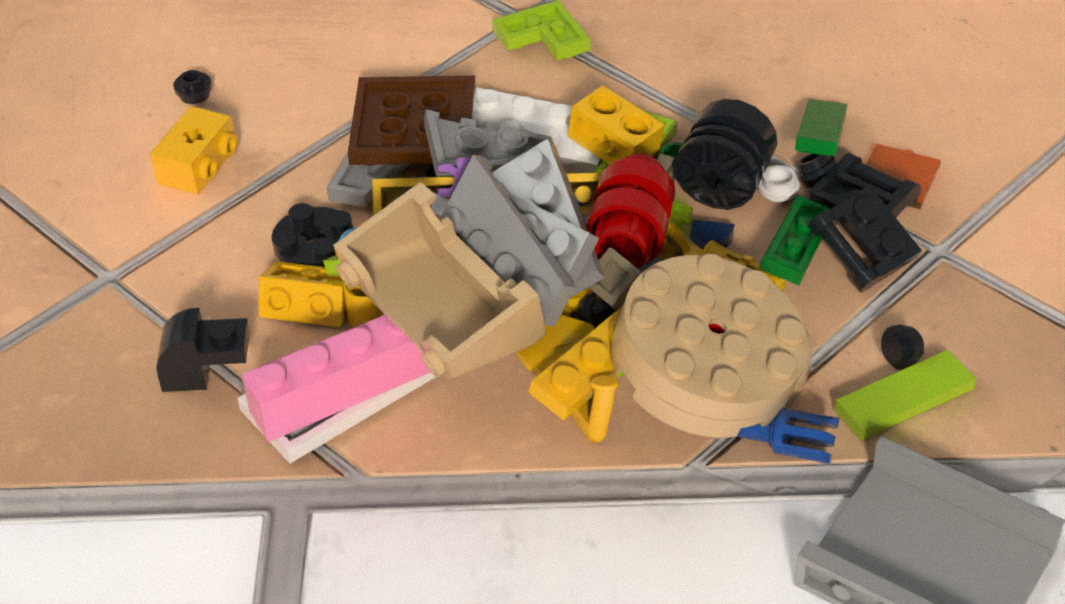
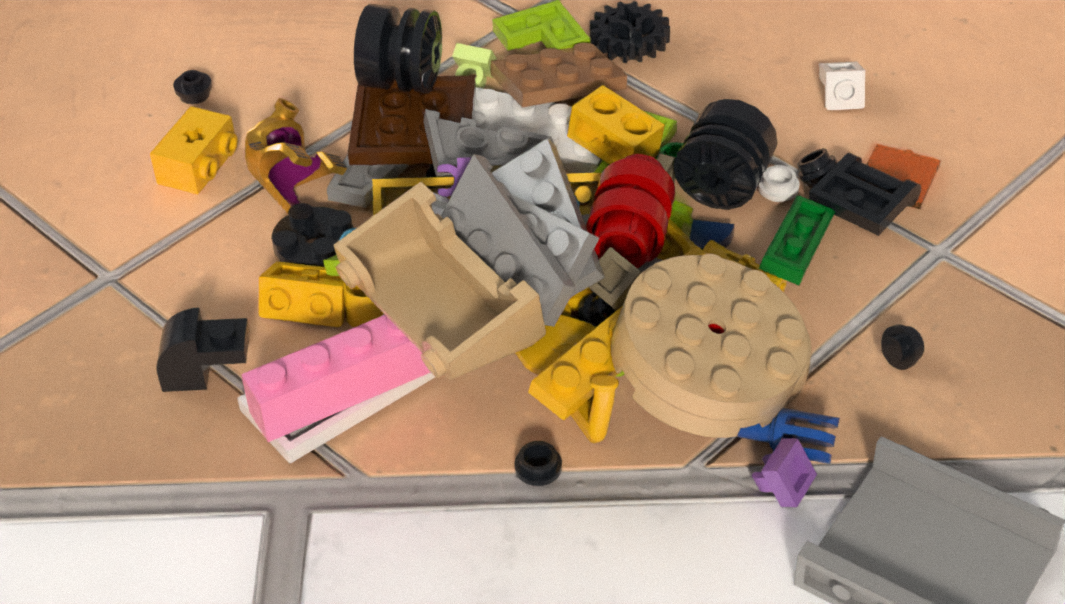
(279, 158): none -> pearl gold piece
(397, 48): none -> black wheel
(473, 61): none -> yellowish green tile
(538, 463): none -> black plate
(557, 74): none -> medium nougat plate
(630, 31): none -> black gear
(786, 473): none -> medium lavender tile
(821, 127): green tile -> none
(843, 85): none -> white bracket
(873, 230): black plate -> none
(904, 394): lime tile -> none

